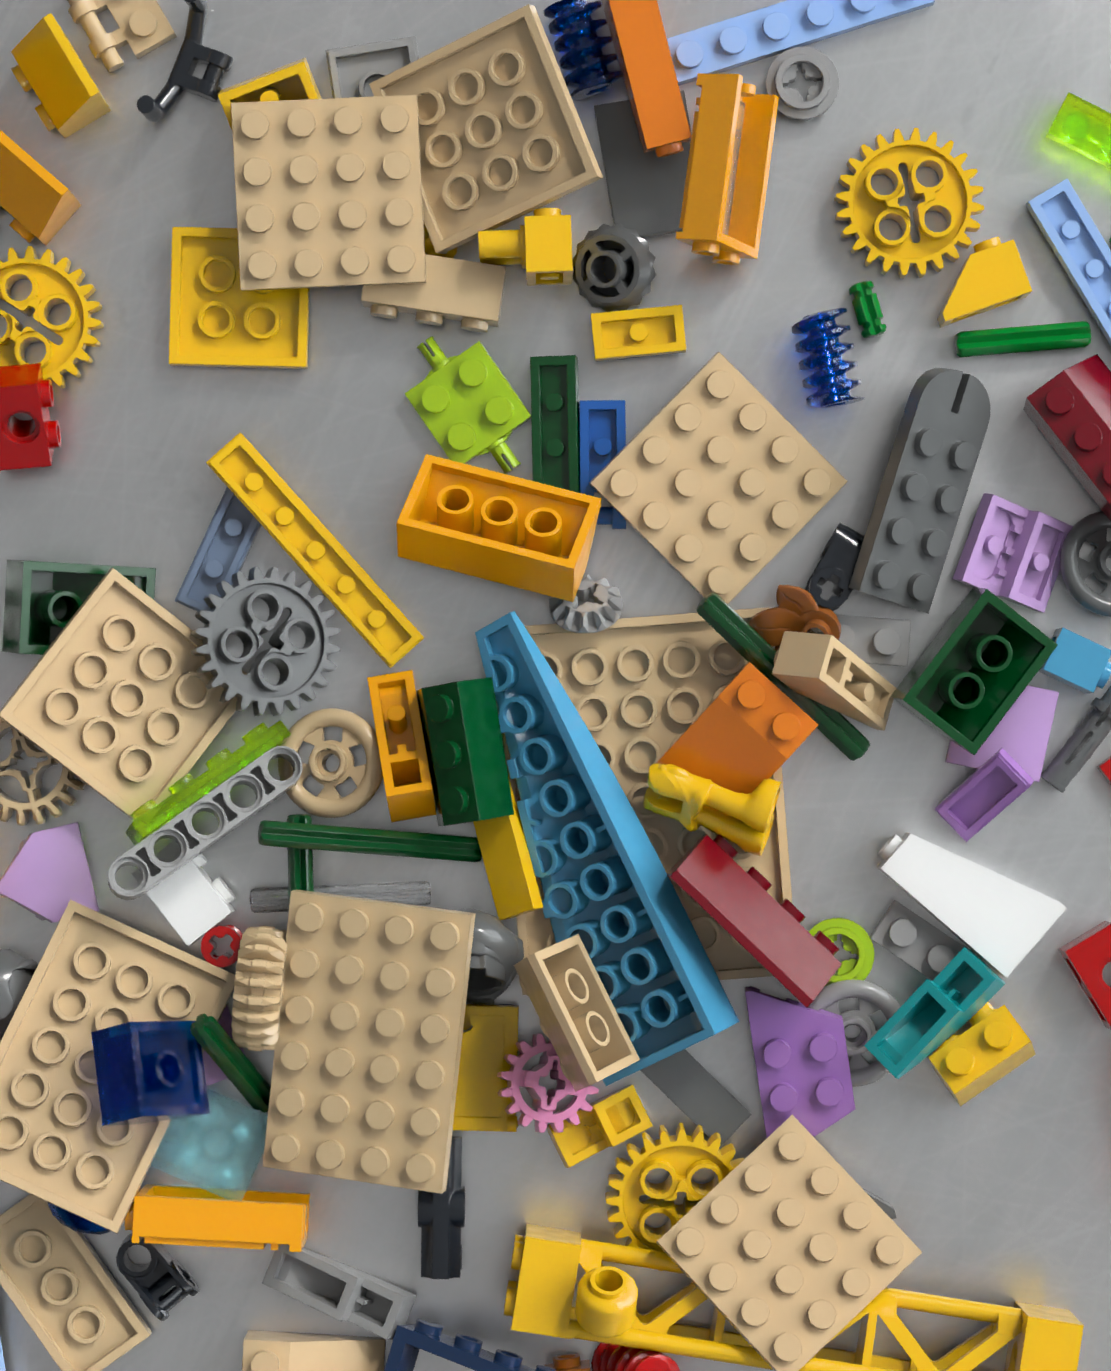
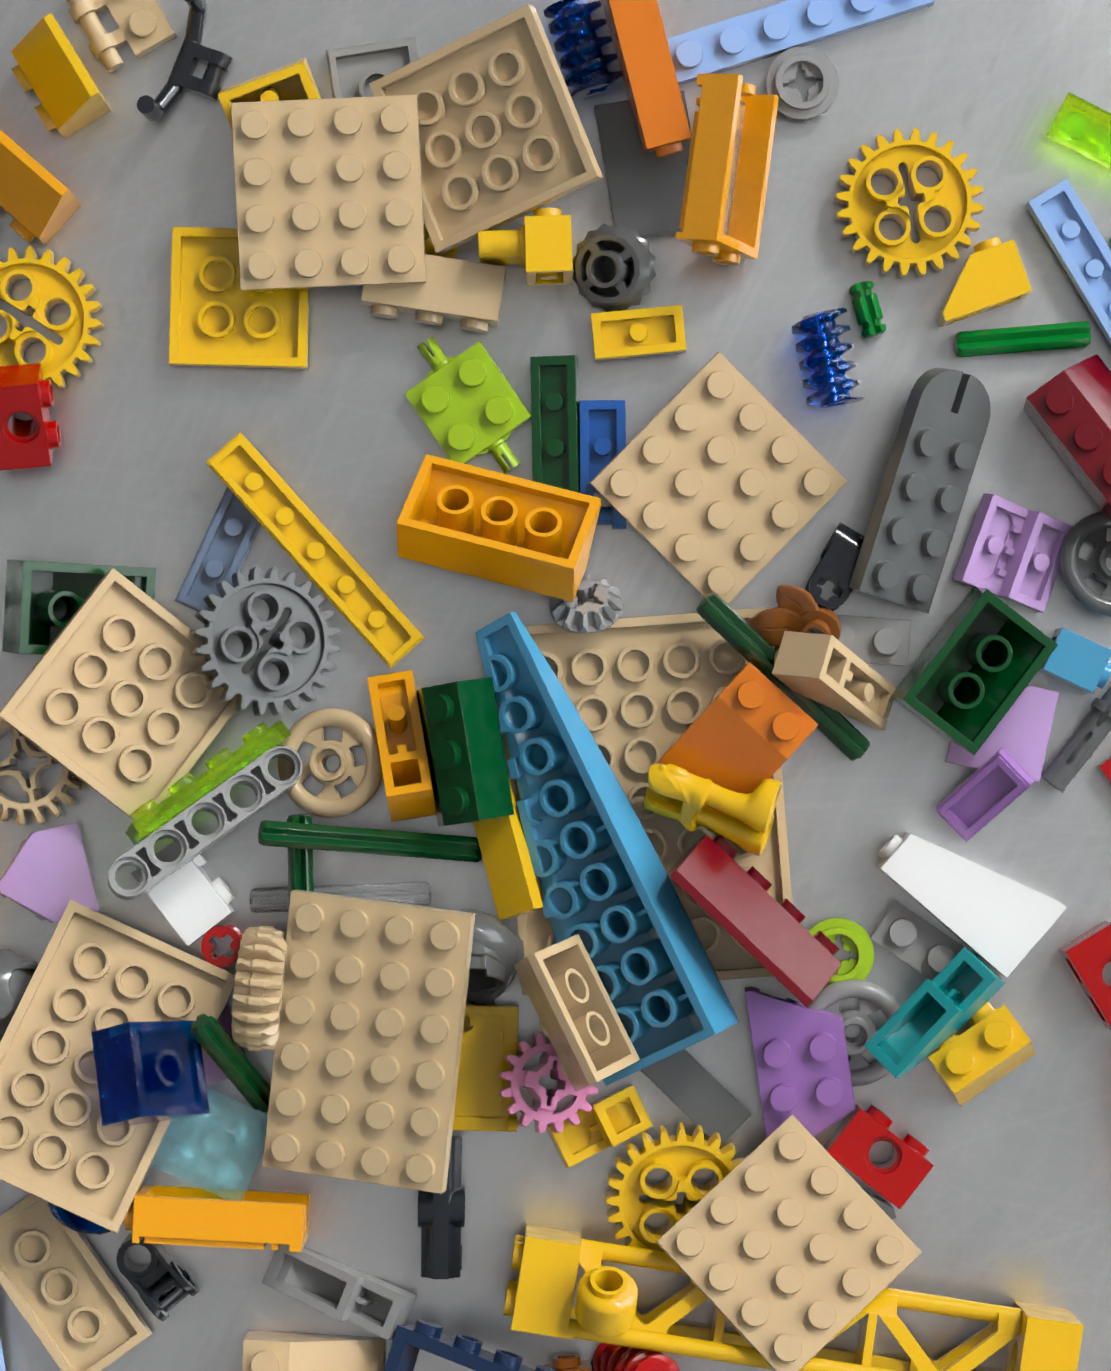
(896, 1177): none -> red brick

